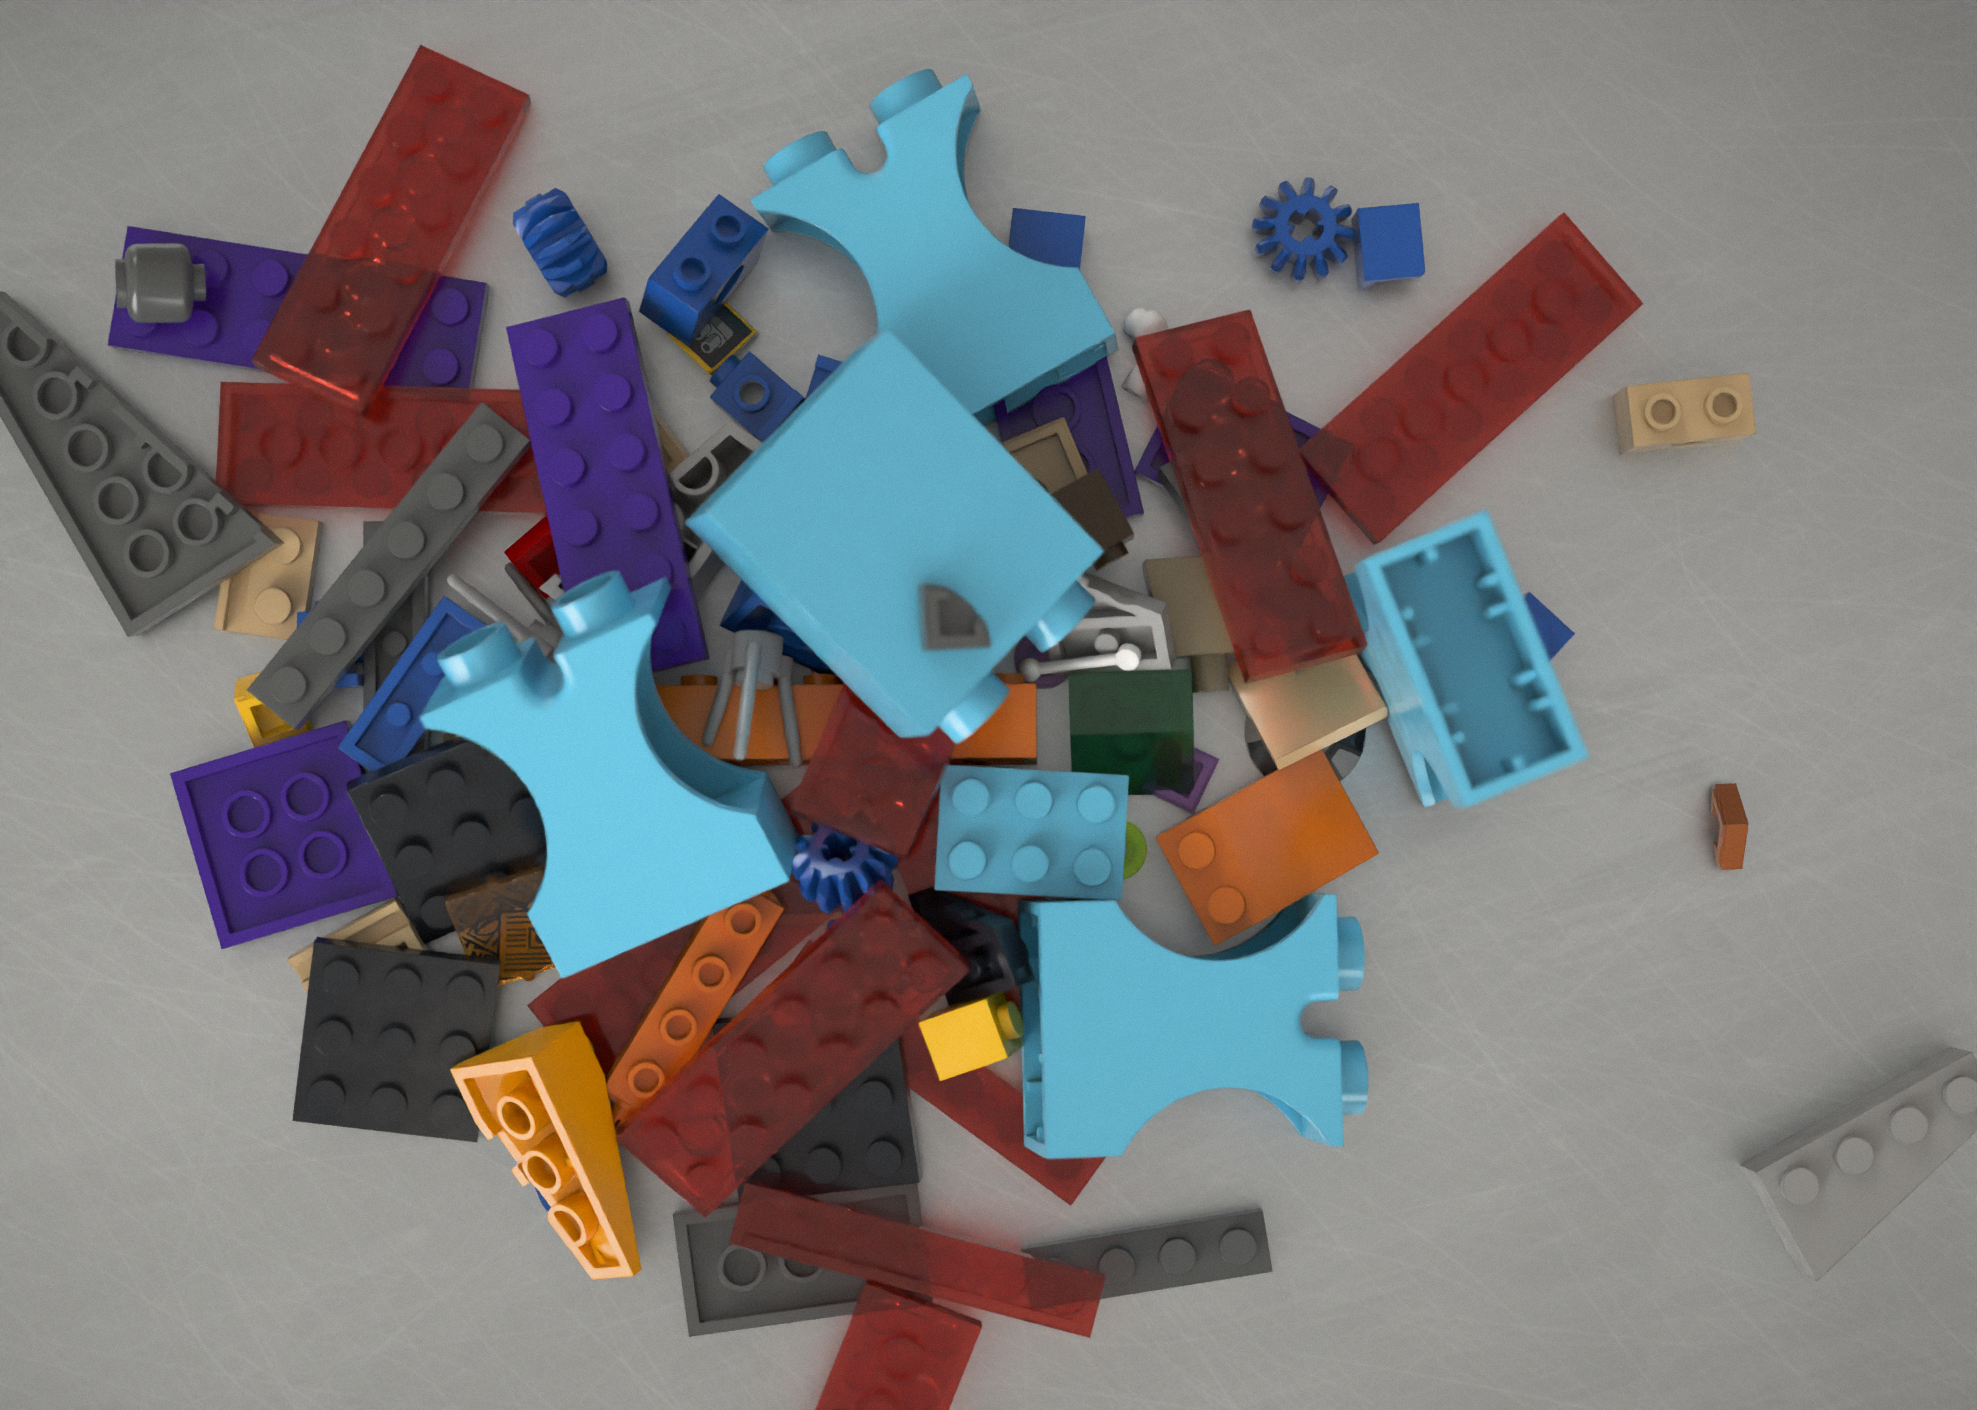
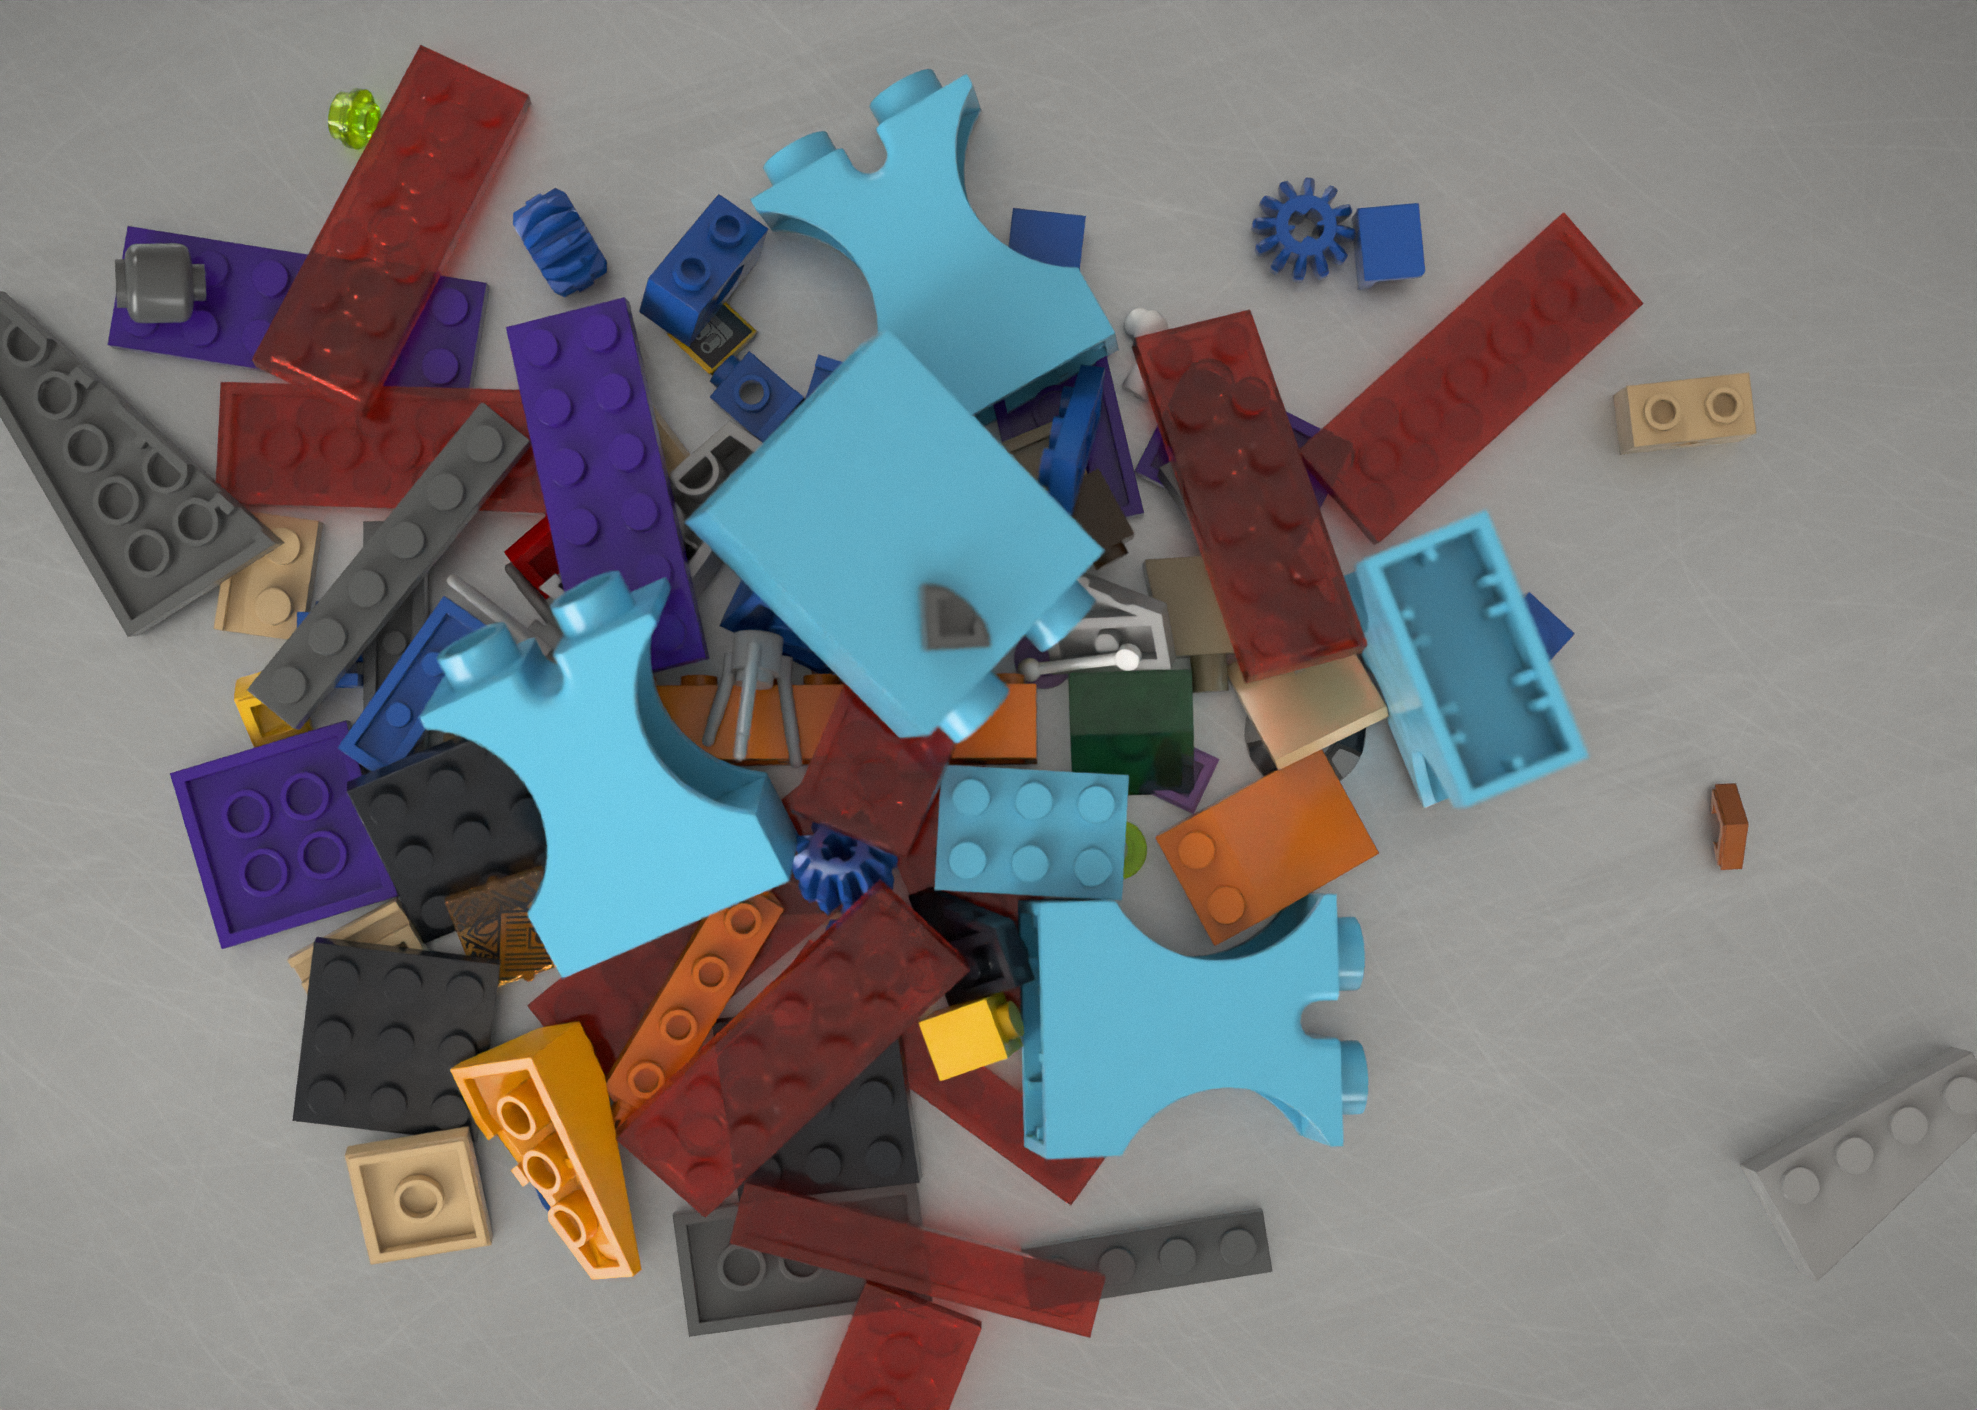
(353, 117): none -> clear neon green plate
(419, 1195): none -> tan tile
(1072, 437): none -> blue plate

